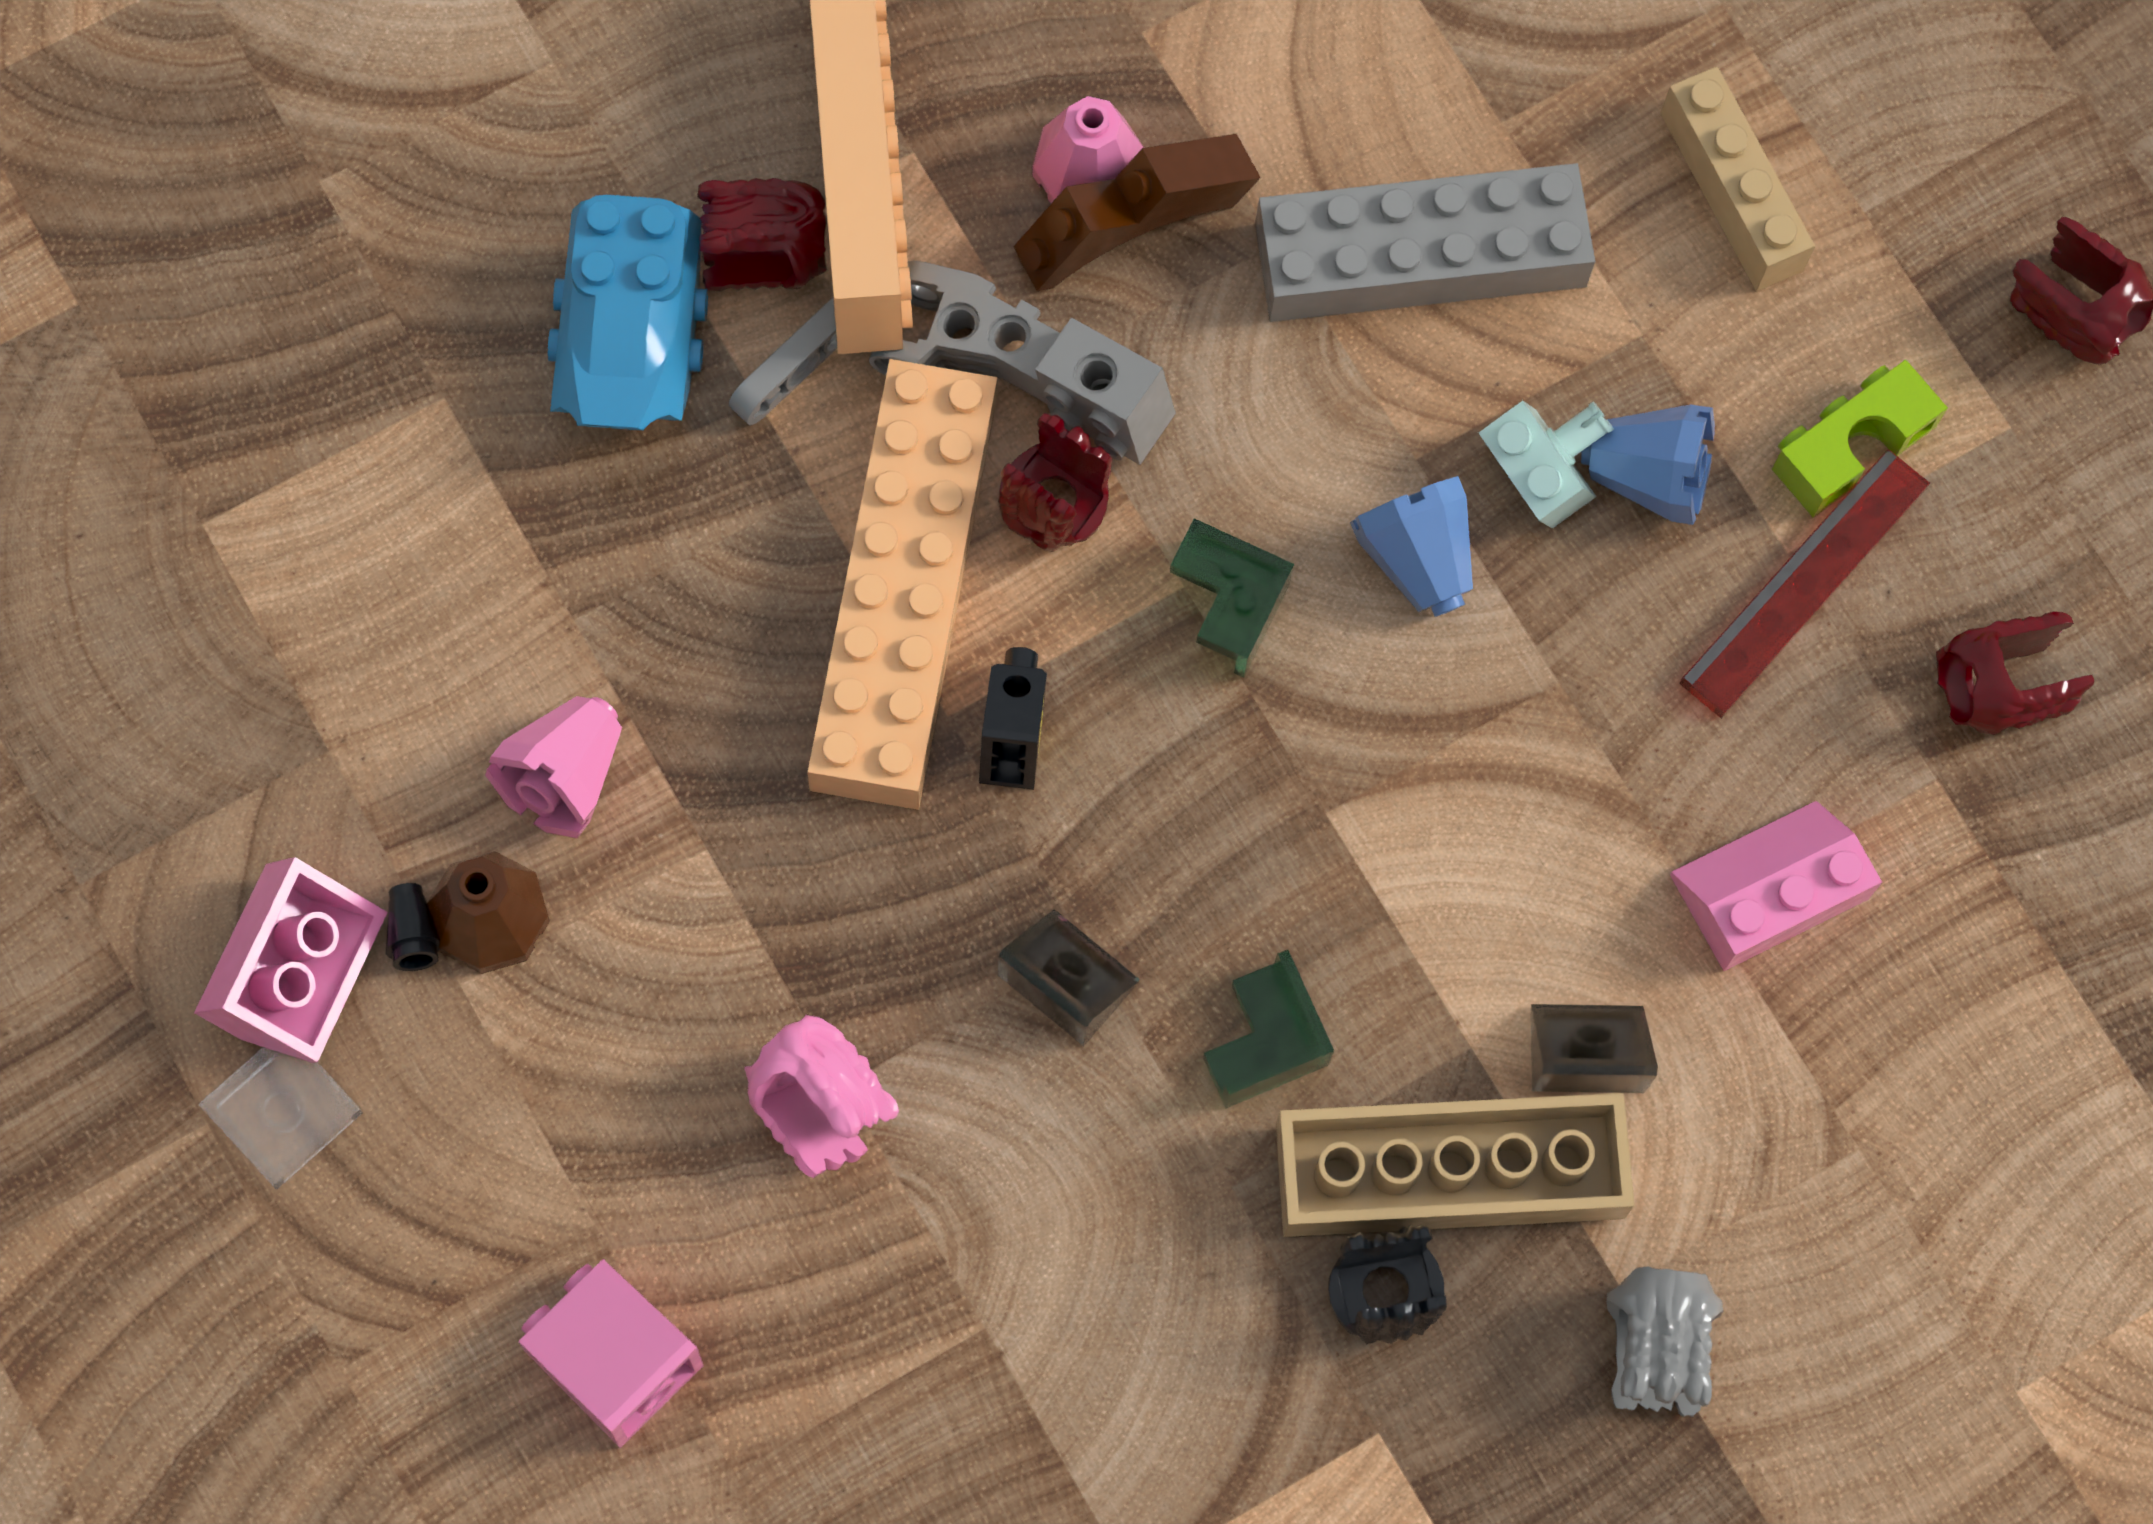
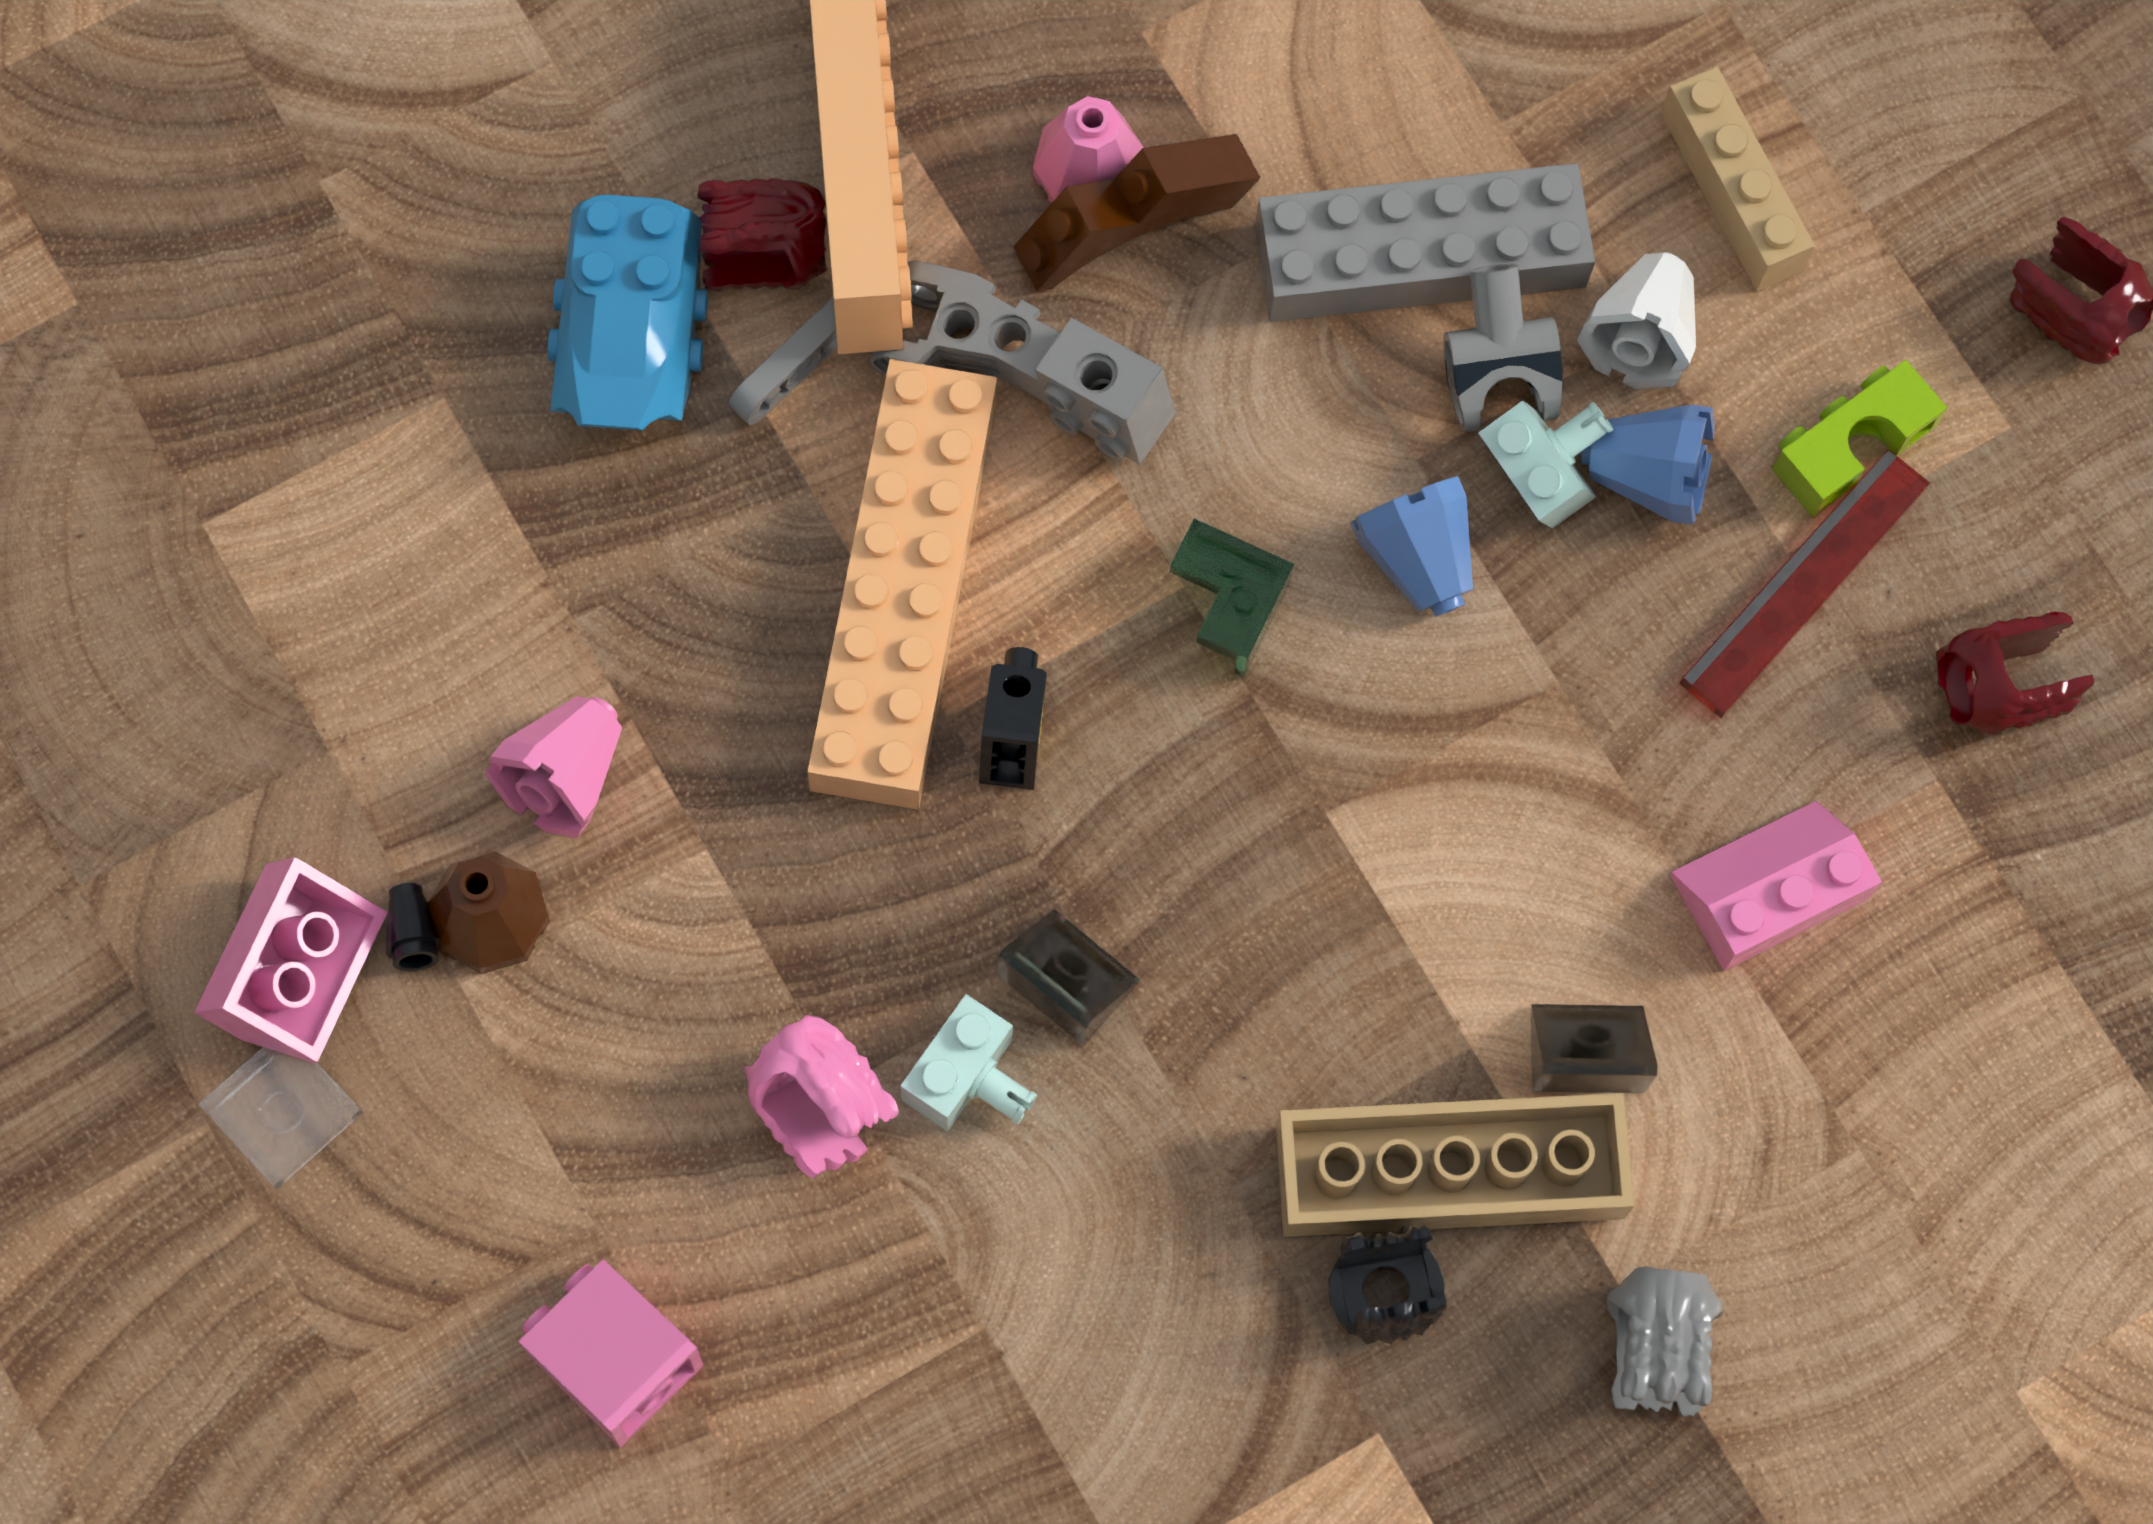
(963, 1066): none -> light aqua brick
(1060, 455): dark red piece -> none
(1285, 1036): clear green panel -> none
(1502, 349): none -> light grey connector
(1644, 324): none -> white cone

